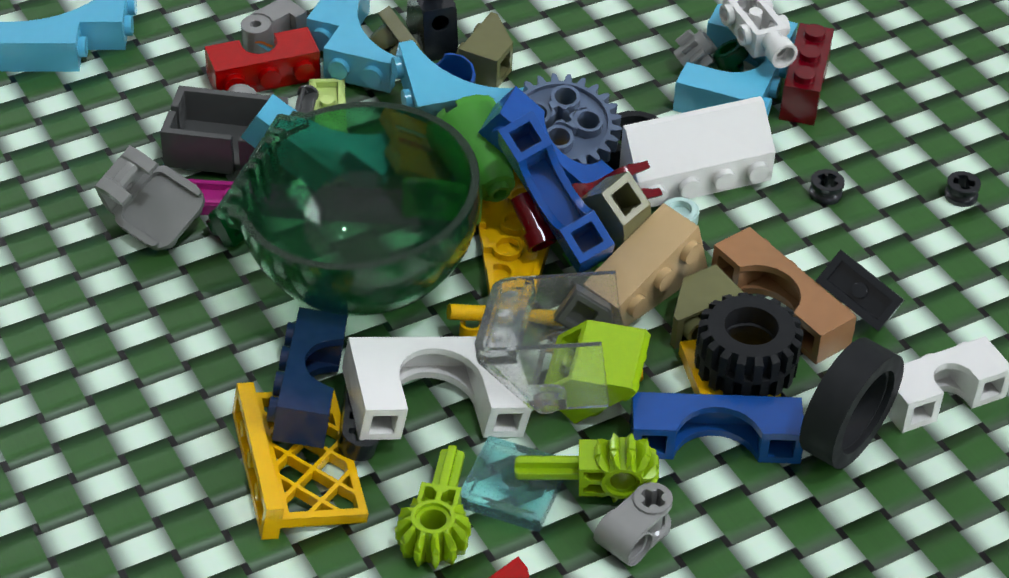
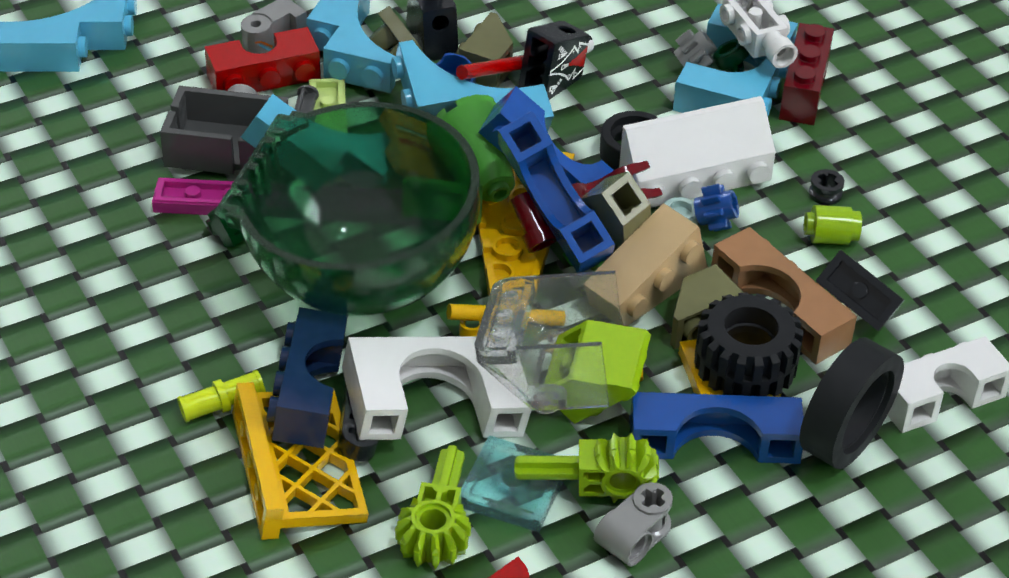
(149, 199): light grey piece -> none
(217, 397): none -> neon yellow pin
(489, 67): none -> red bar
(554, 56): none -> black torso
(577, 118): sand blue gear -> none
(582, 306): dark grey tile -> none
(716, 207): none -> blue gear
(833, 224): none -> lime brick
(962, 189): black bush -> none

